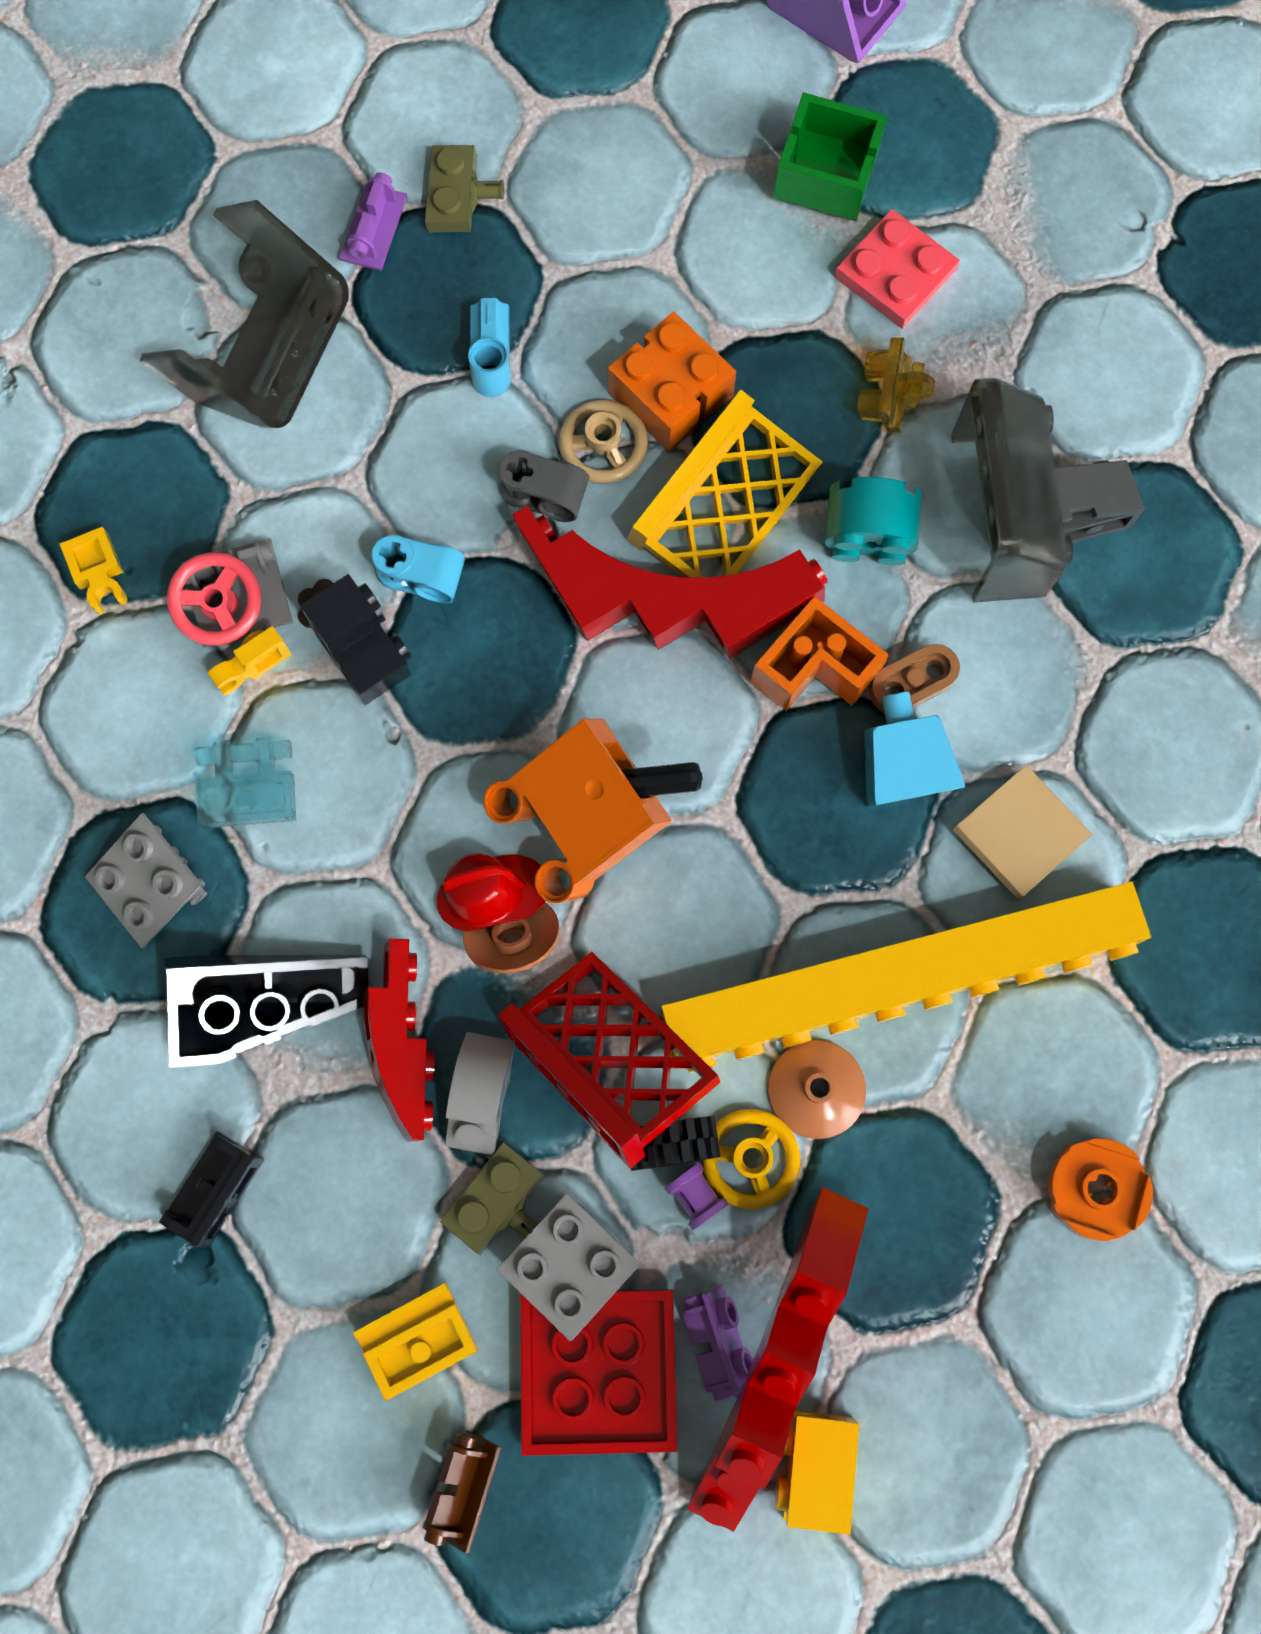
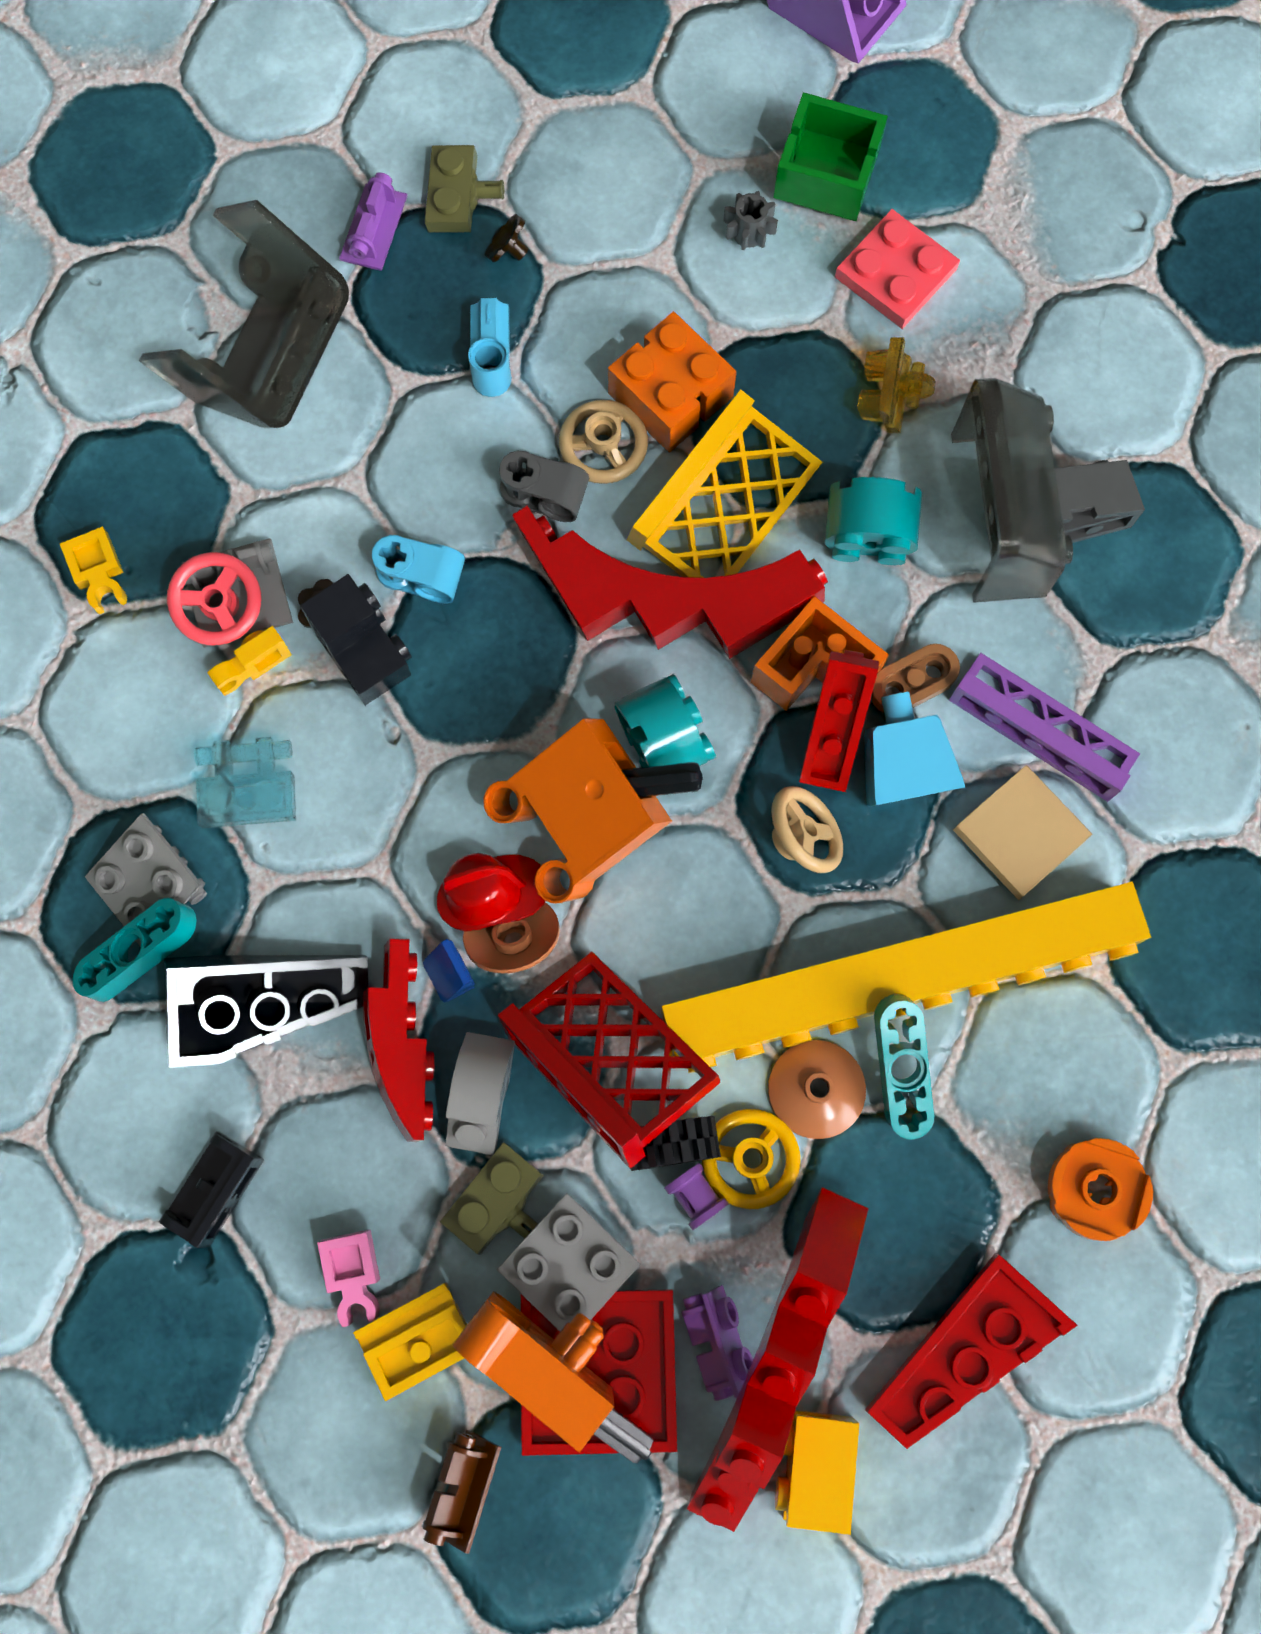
(155, 947): none -> teal beam
(349, 1267): none -> bright pink plate
(448, 971): none -> blue slope
(507, 240): none -> dark brown plant
(550, 1375): none -> orange piece
(663, 725): none -> teal brick
(750, 220): none -> dark grey gear
(796, 832): none -> tan piece
(839, 720): none -> red plate
(922, 1099): none -> beam
(973, 1345): none -> red wing
(1039, 734): none -> medium lavender fence

